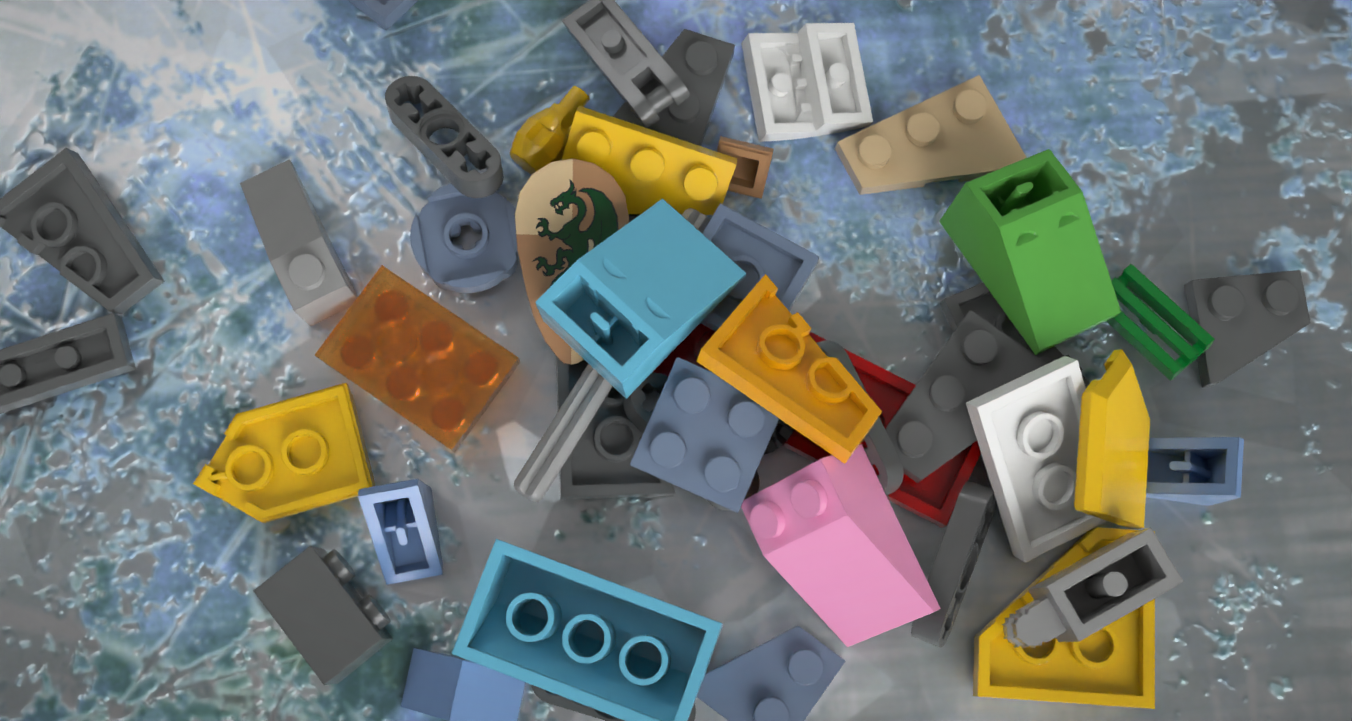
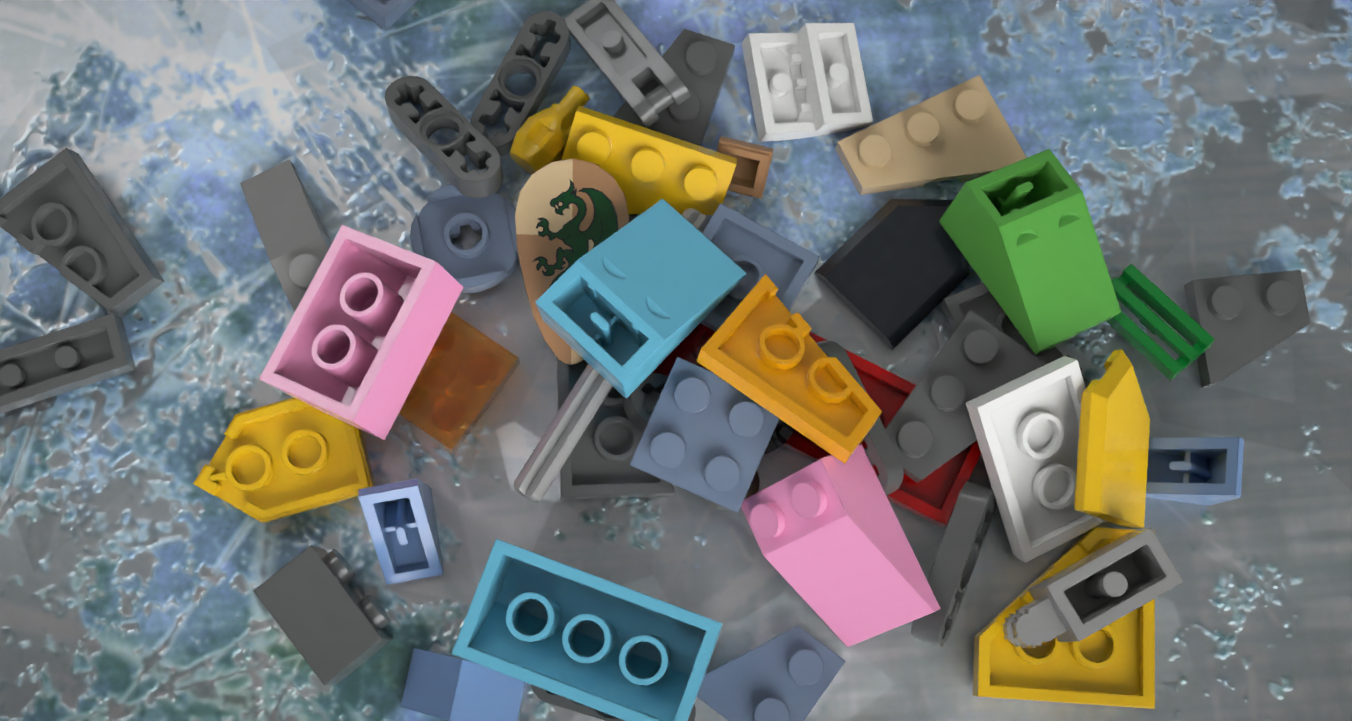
(363, 331): none -> bright pink slope
(525, 43): none -> dark grey beam
(897, 267): none -> black tile

